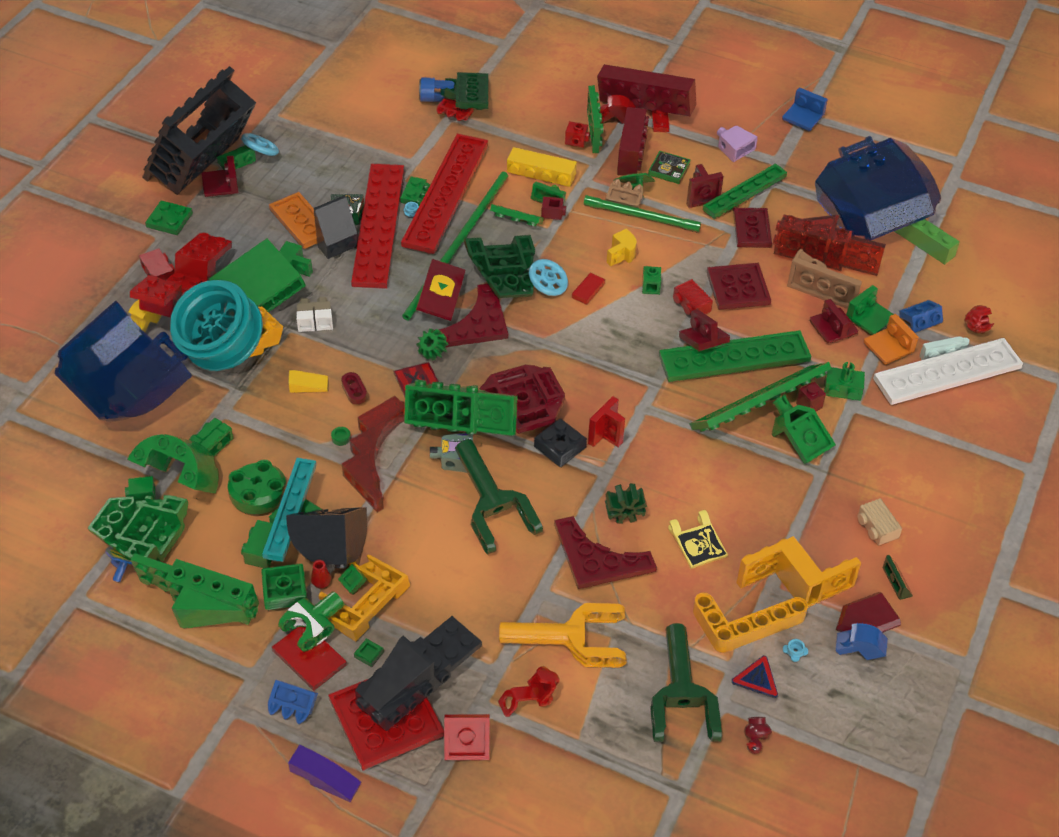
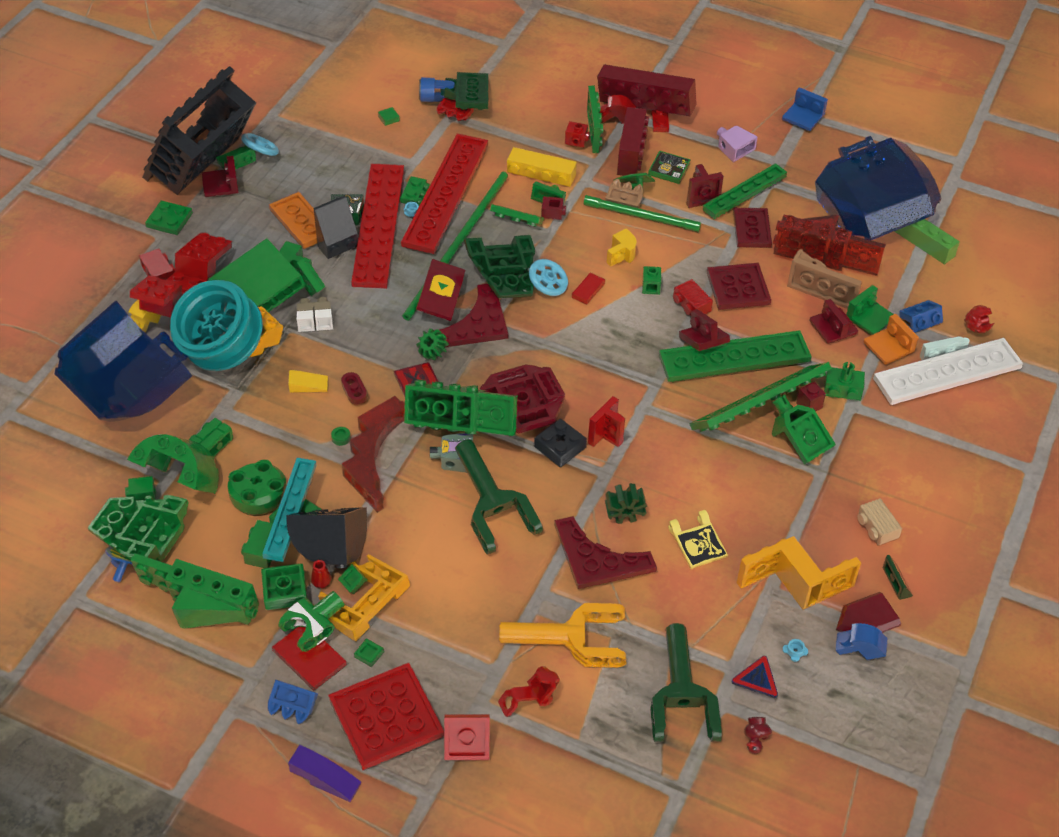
(309, 275): none -> green bracket
(388, 116): none -> green tile
(415, 672): black wedge -> none
(748, 624): light orange beam -> none

